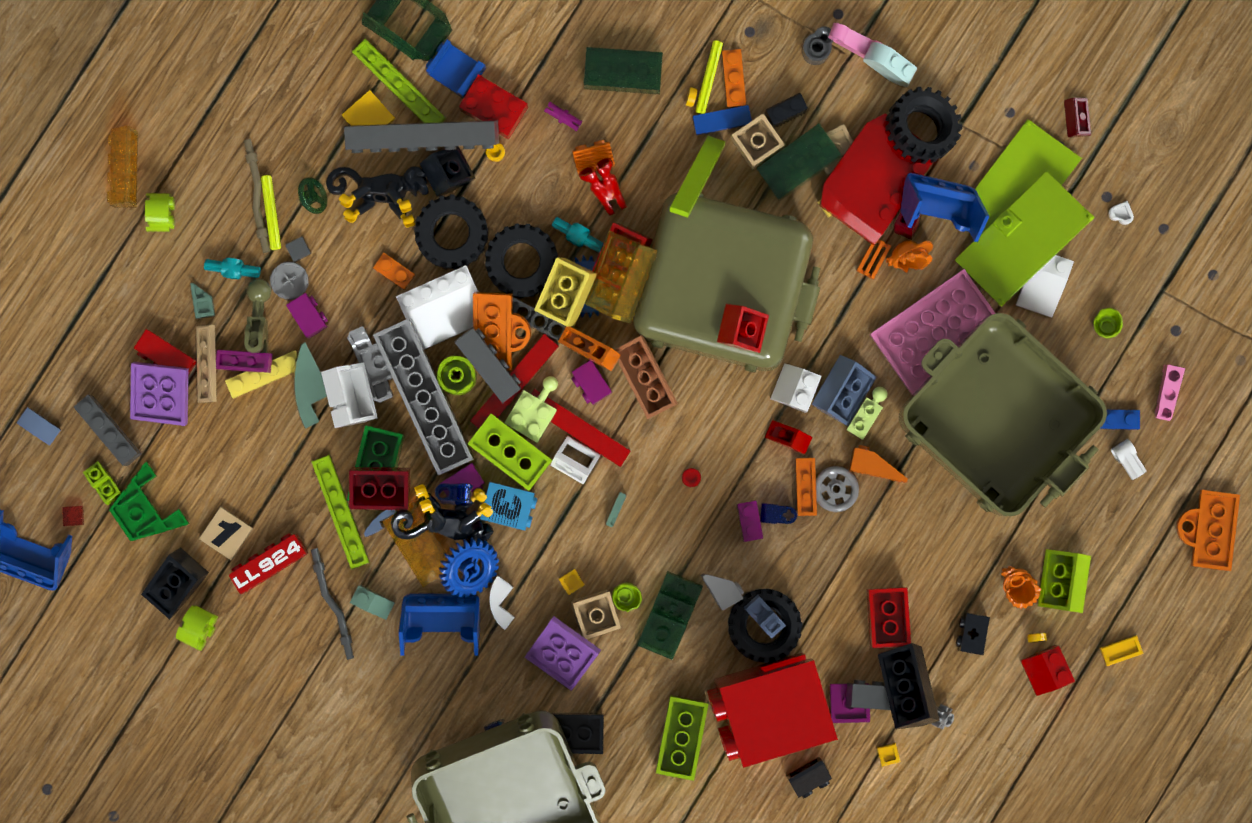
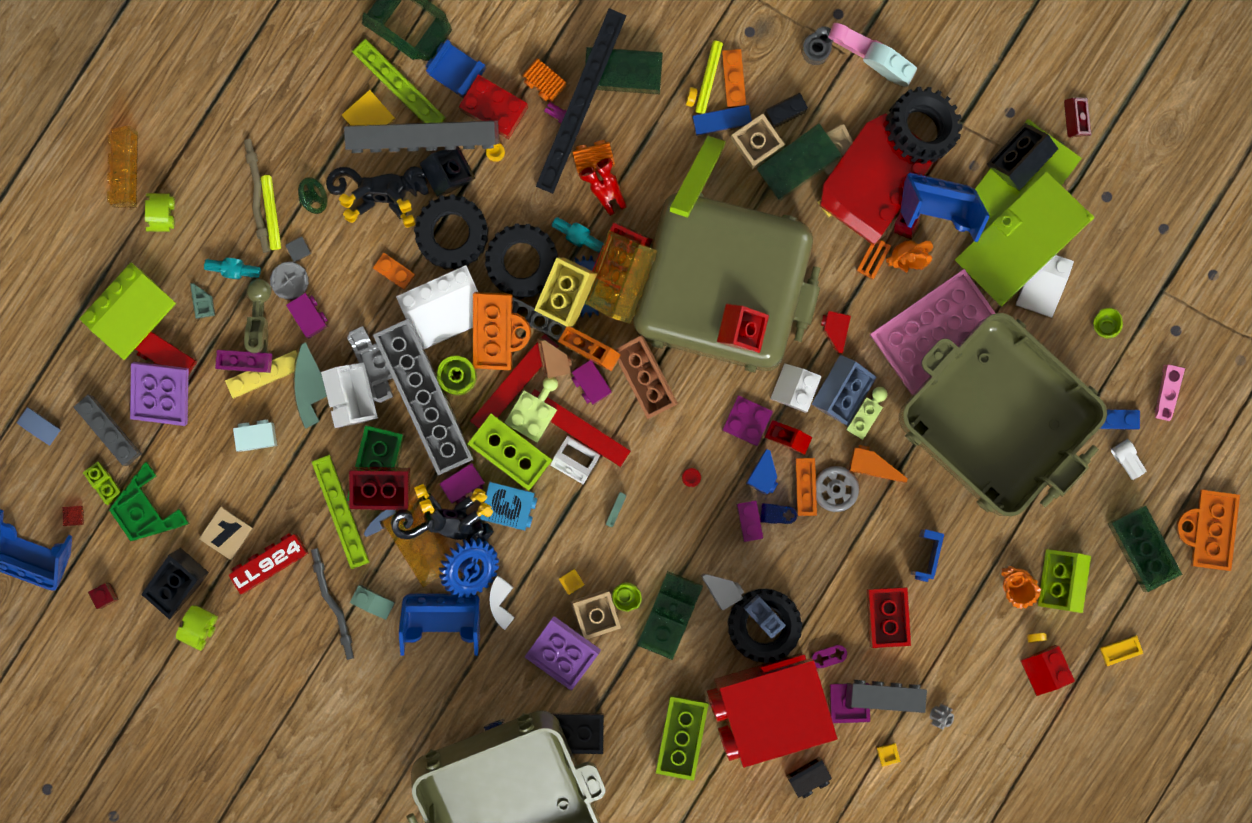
(103, 595): none -> dark red brick
(127, 311): none -> lime slope
(206, 363): tan tile -> none
(255, 436): none -> light aqua brick
(458, 494): clear blue piece -> none
(487, 364): dark grey brick -> none
(544, 80): none -> orange brick
(553, 360): none -> medium nougat slope
(581, 100): none -> black plate
(747, 420): none -> magenta plate
(764, 474): none -> blue slope
(827, 652): none -> magenta beam
(836, 329): none -> red slope
(908, 687): black slope -> none
(934, 557): none -> blue panel
(980, 626): black brick -> none
(1022, 156): none -> black slope
(1121, 213): white tile -> none
(1144, 548): none -> clear green brick

